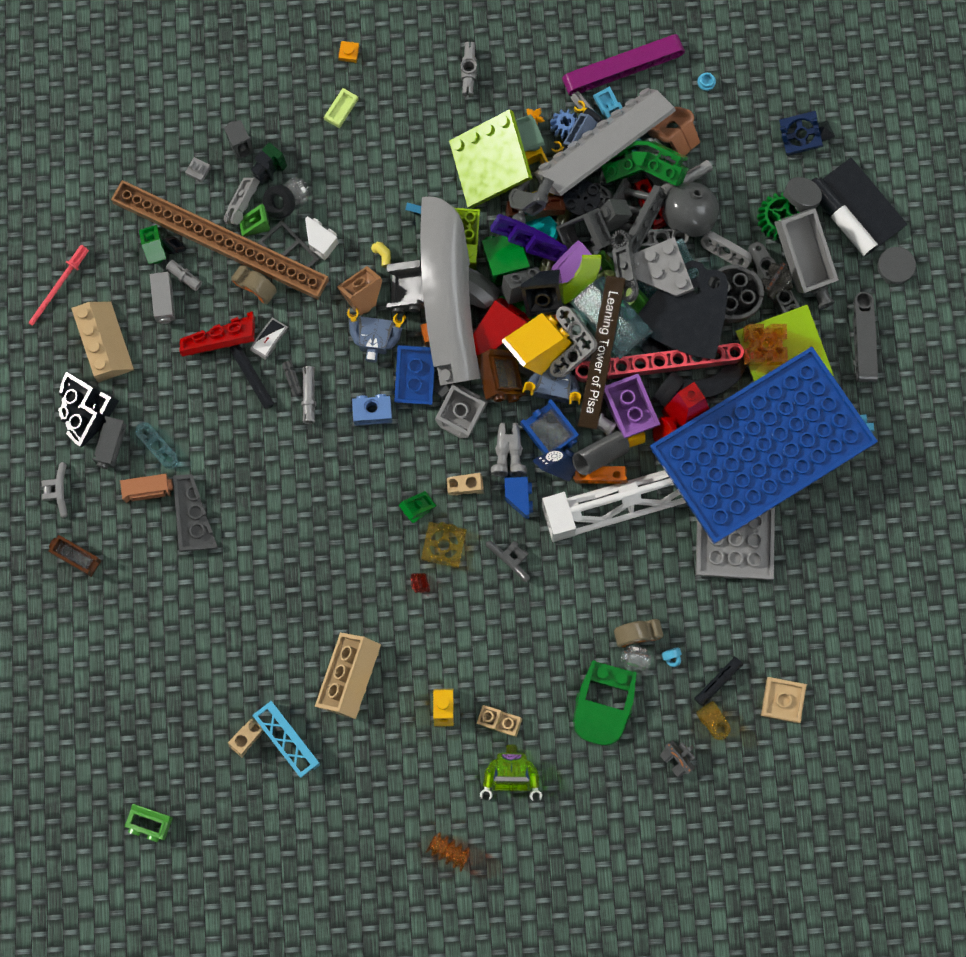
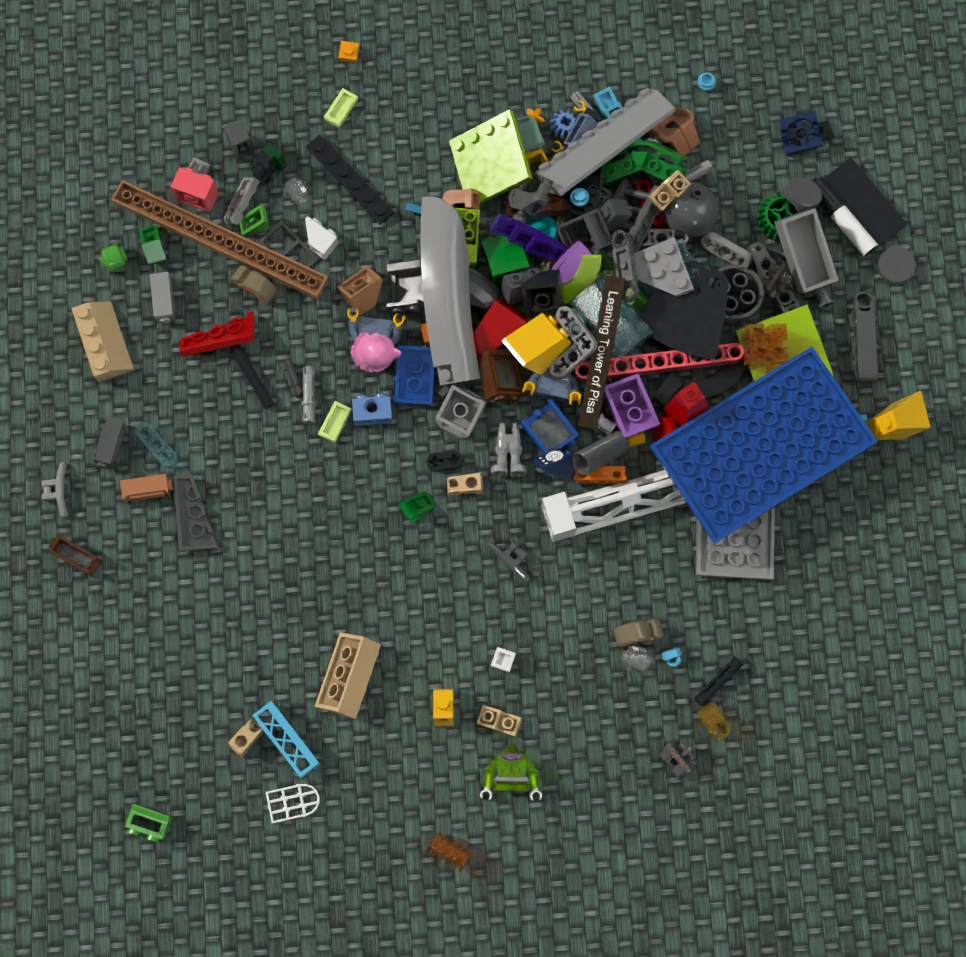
(73, 264): coral piece -> none
(83, 408): black brick -> none
(113, 257): none -> bright green head
(173, 245): black slope -> none
(184, 275): light grey pin -> none
(194, 189): none -> coral brick
(268, 338): slope -> none
(287, 809): none -> white window
(288, 198): black tyre -> none
(335, 421): none -> yellowish green tile
(349, 179): none -> black plate
(373, 352): none -> bright pink hair
(385, 253): light yellow arm -> none
(419, 583): clear red slope -> none
(433, 528): clear yellow piece -> none
(444, 456): none -> black beam
(464, 197): none -> nougat leg
(468, 77): light grey pin -> none
(503, 659): none -> white tile
(517, 494): blue slope -> none
(579, 197): none -> medium azure plate
(597, 721): green slope -> none
(623, 64): magenta beam -> none
(669, 189): none -> tan slope
(783, 700): tan tile -> none
(901, 419): none -> yellow slope

